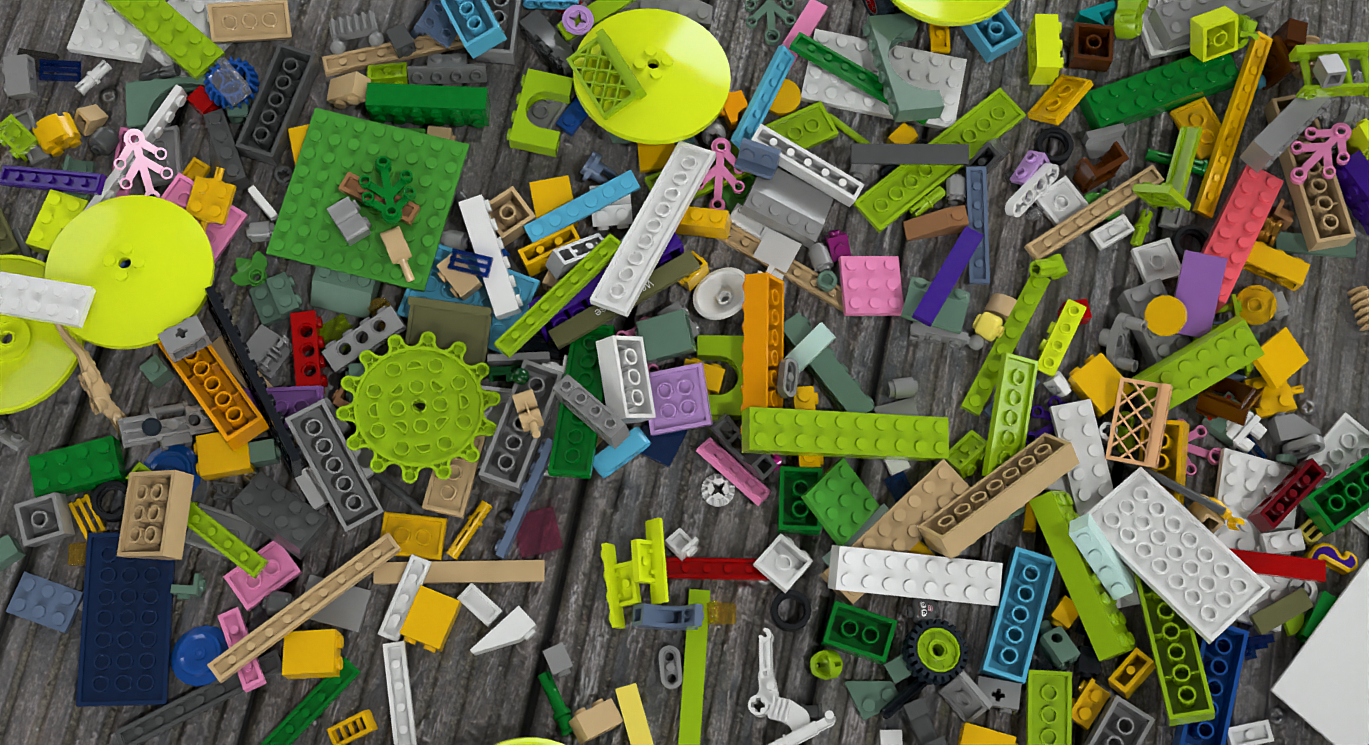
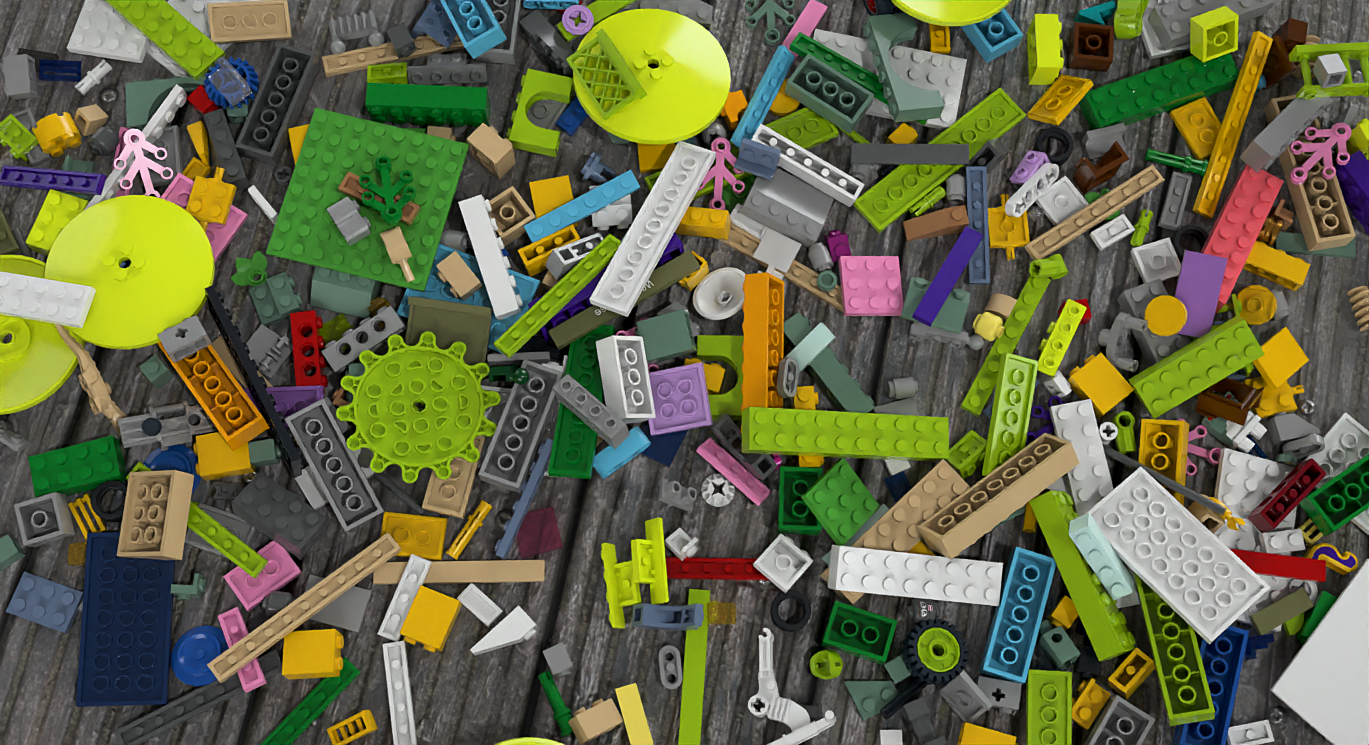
(161, 72): dark grey pin -> none
(200, 140): none -> yellow slope
(260, 231): light grey brick -> none
(348, 90): tan brick -> none
(453, 259): clear blue tile -> none
(491, 150): none -> tan brick
(528, 412): tan beam -> none
(676, 495): none -> light grey hips
(829, 93): none -> sand green brick
(1006, 230): none -> yellow plate
(1157, 428): light nougat fence -> none
(1173, 190): lime bracket -> none
(1246, 28): lime hips -> none

